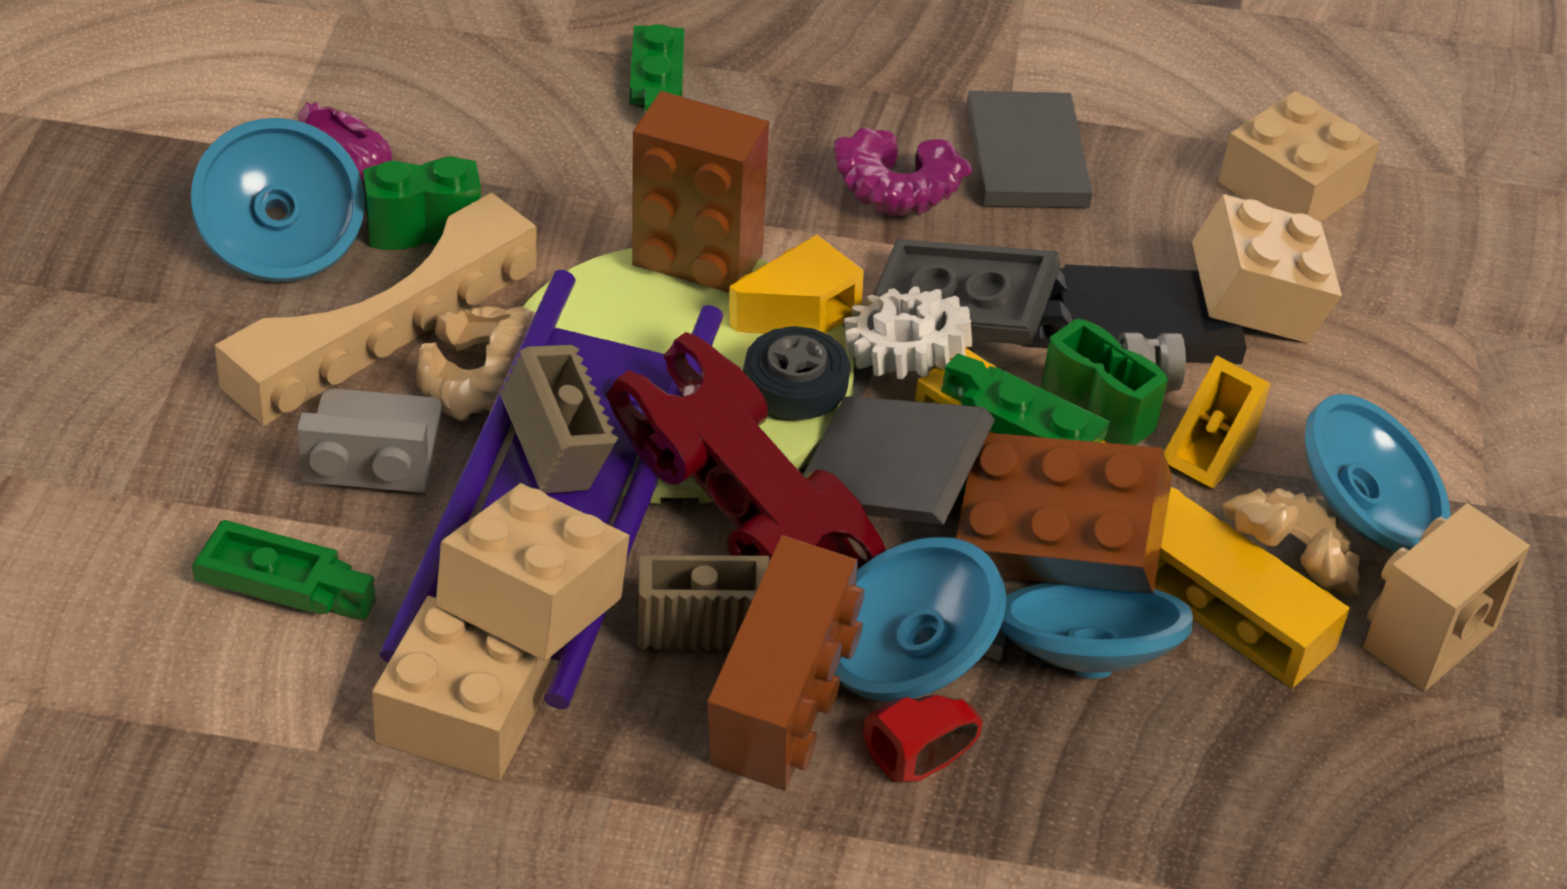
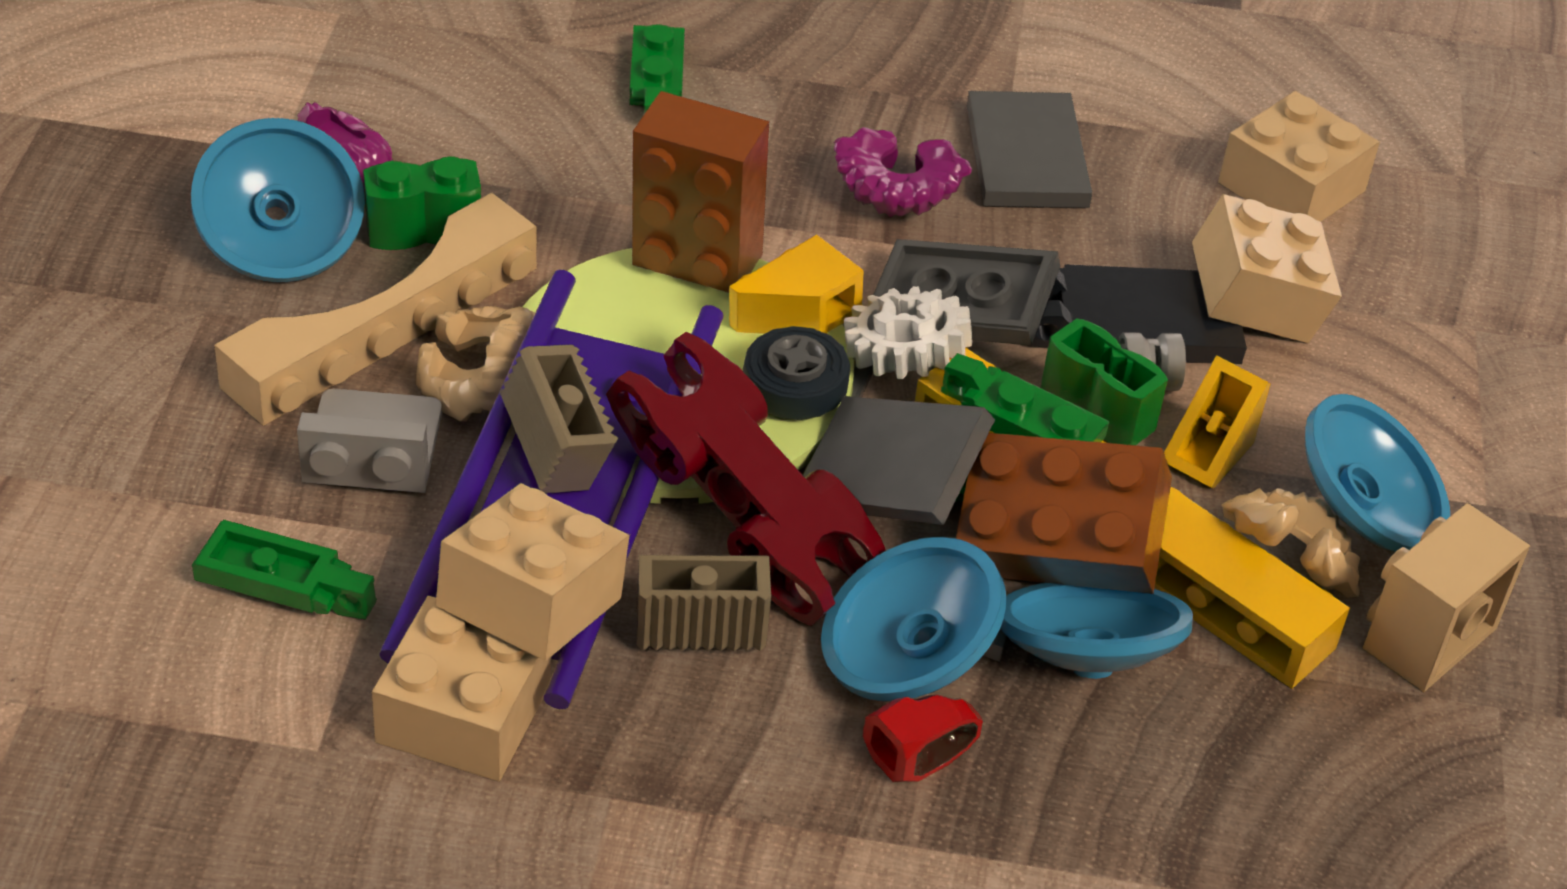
(785, 663): dark orange brick -> none

